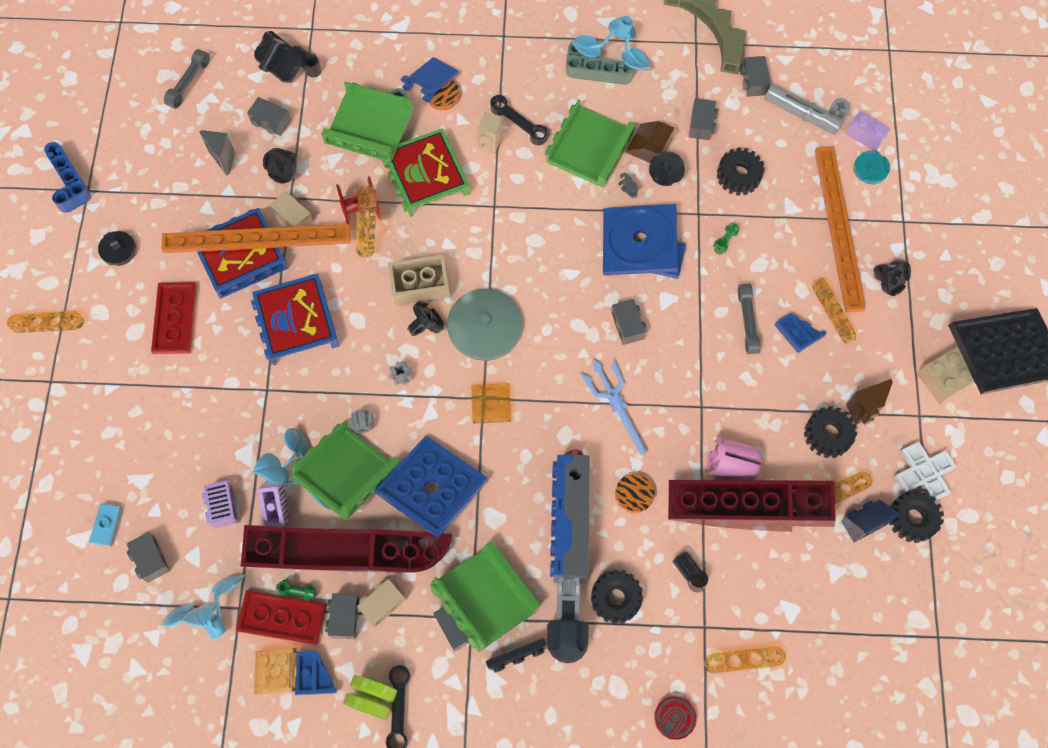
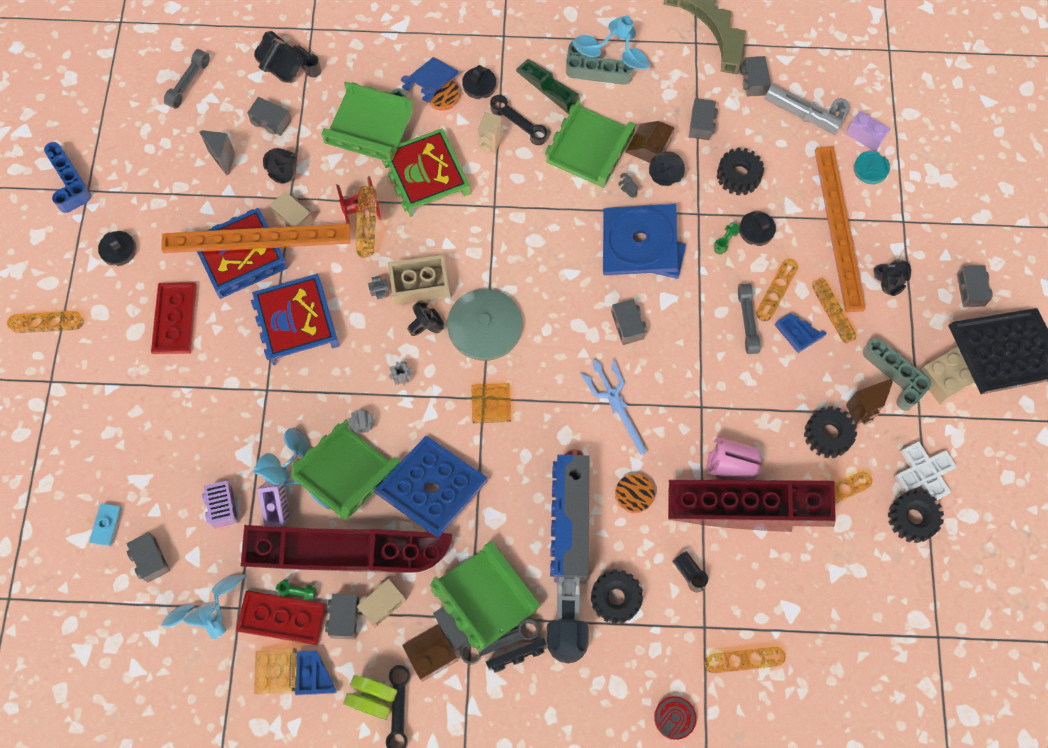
(378, 287): none -> dark grey gear
(430, 653): none -> reddish brown slope
(479, 82): none -> black tile
(507, 639): none -> dark grey piece
(544, 82): none -> dark green slope
(757, 228): none -> black tile
(776, 289): none -> clear yellow beam
(869, 519): dark blue slope -> none
(894, 371): none -> sand green beam
(974, 286): none -> dark grey brick

